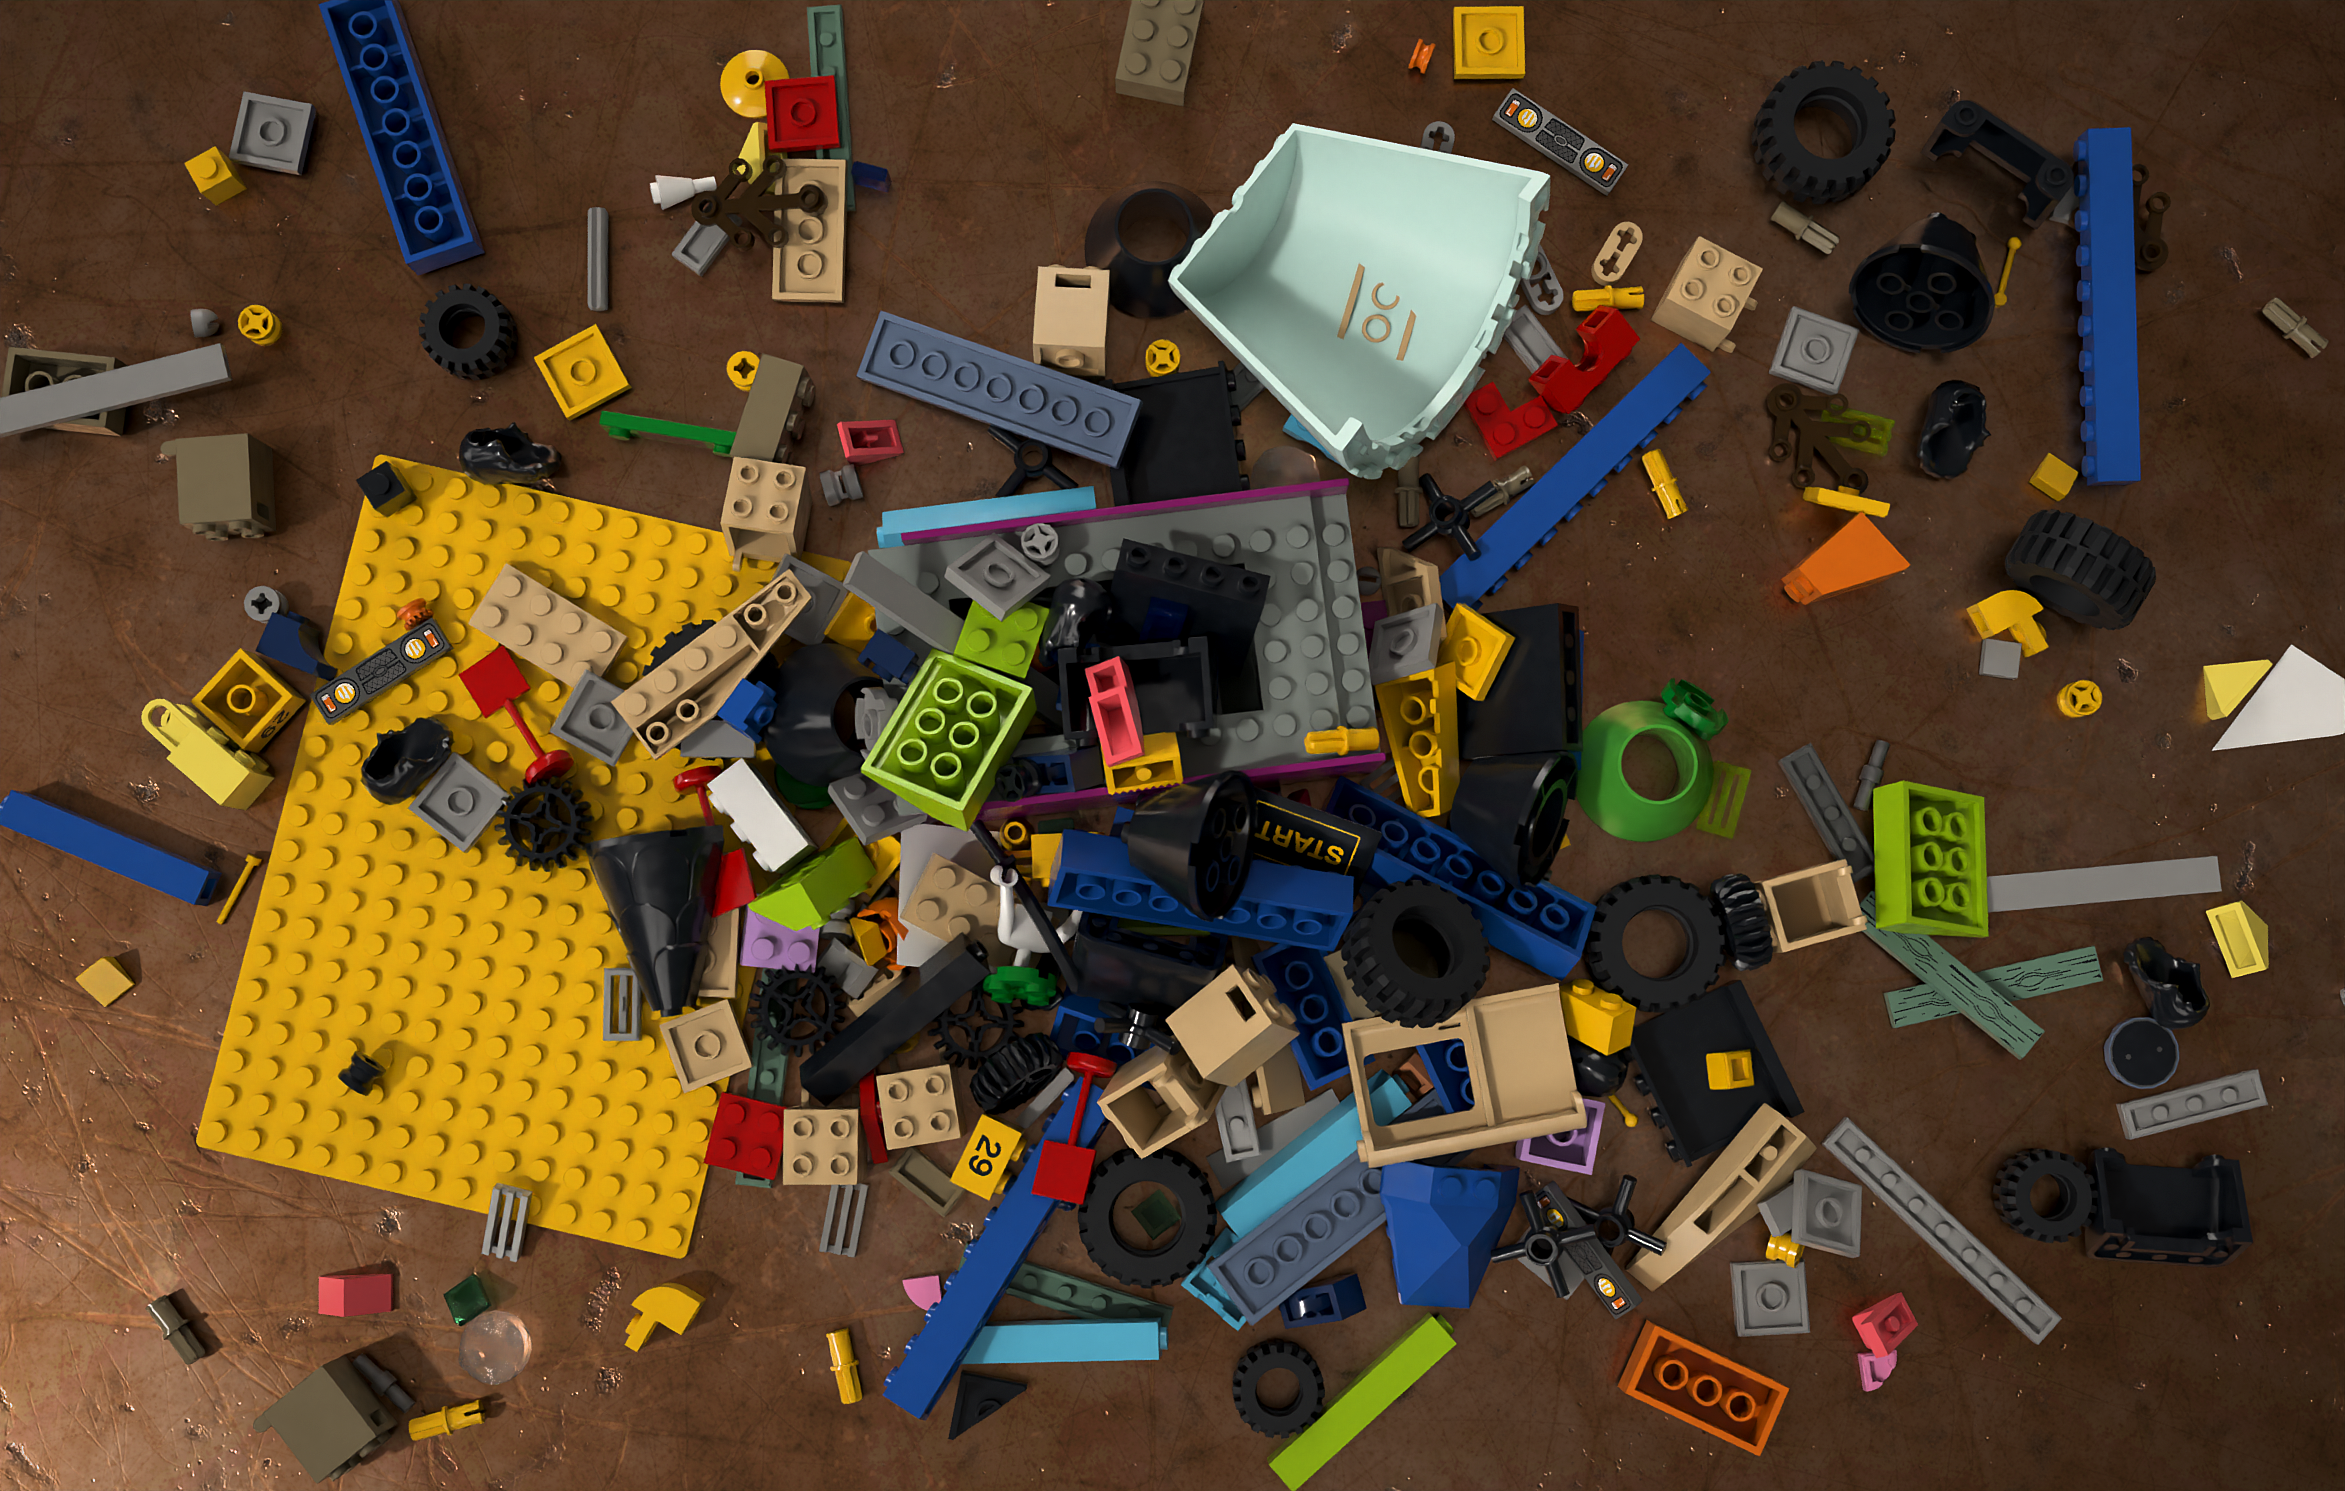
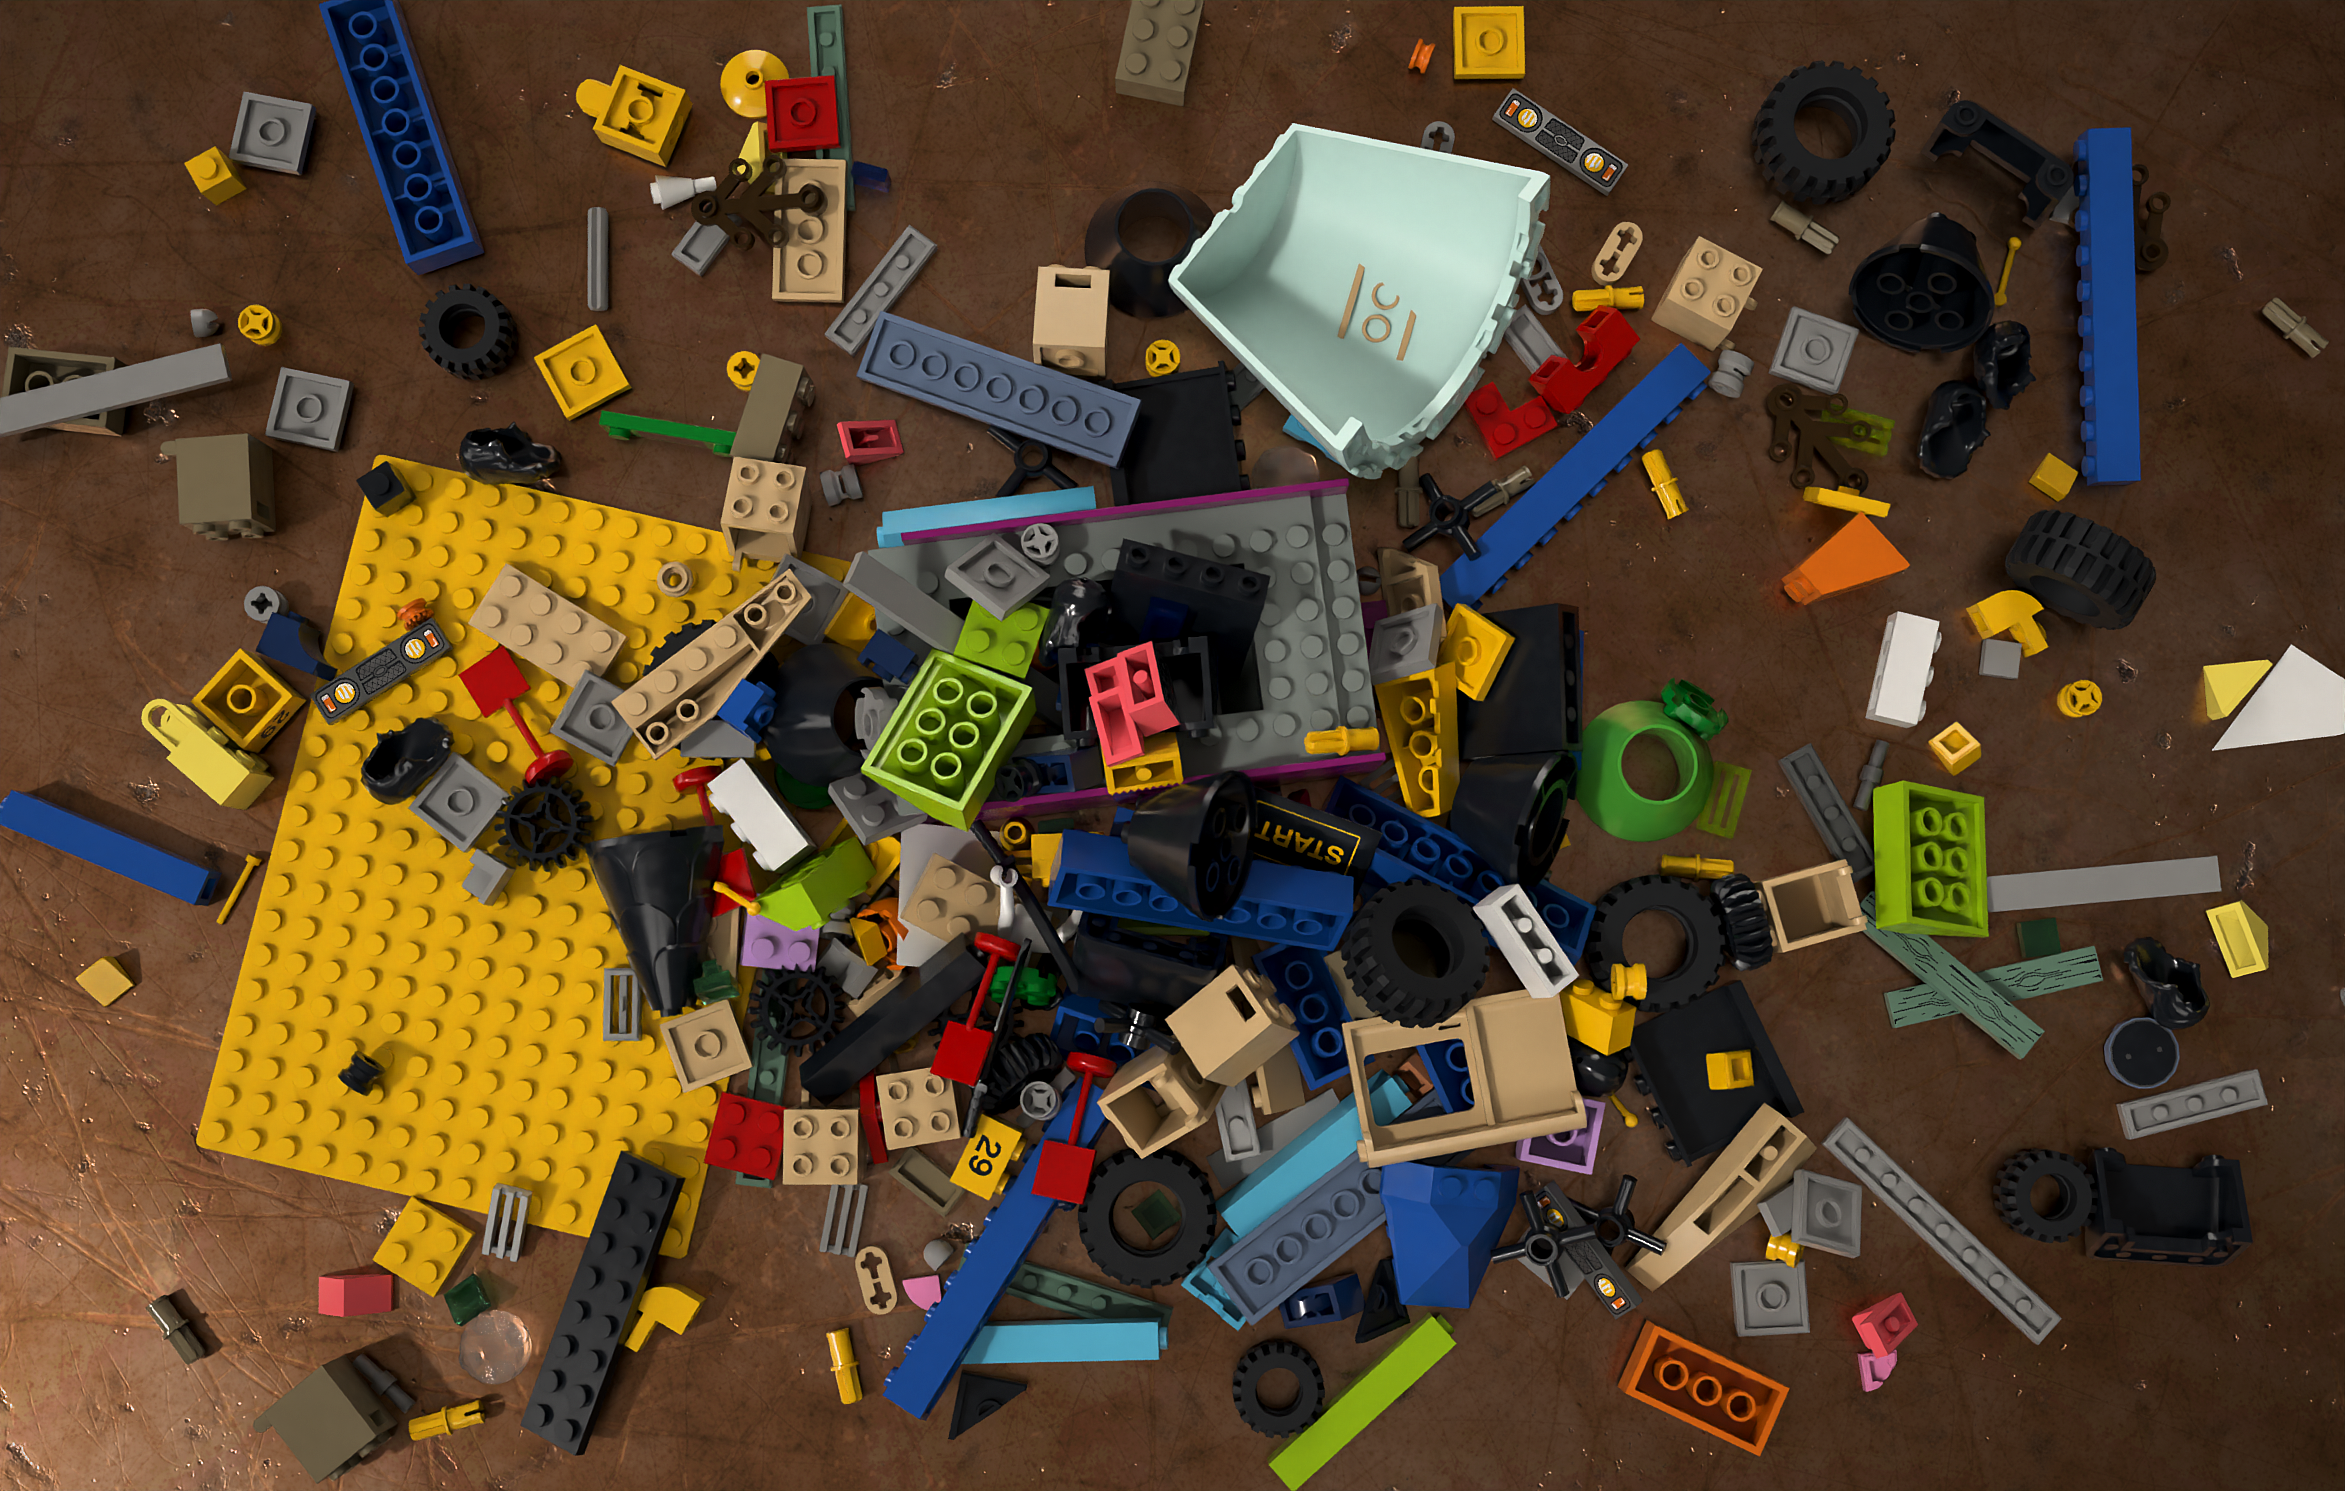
(309, 409): none -> light grey plate
(424, 1246): none -> yellow plate
(487, 877): none -> light grey panel
(602, 1302): none -> black plate
(636, 113): none -> yellow brick
(667, 572): none -> tan plate
(716, 984): none -> clear green tile
(753, 908): none -> yellow hinge
(868, 1282): none -> tan beam
(881, 290): none -> light grey tile
(937, 1253): none -> light grey hinge
(964, 1046): none -> red piece
(984, 1083): none -> black sword
(1034, 1101): none -> light grey wheel
(1148, 689): none -> coral brick
(1382, 1309): none -> black tile
(1525, 941): none -> white brick
(1628, 981): none -> yellow wheel
(1695, 867): none -> yellow axle
(1731, 373): none -> light grey wheel
(1903, 670): none -> white brick
(1956, 748): none -> yellow slope
(2003, 362): none -> black piece
(2039, 937): none -> clear green tile

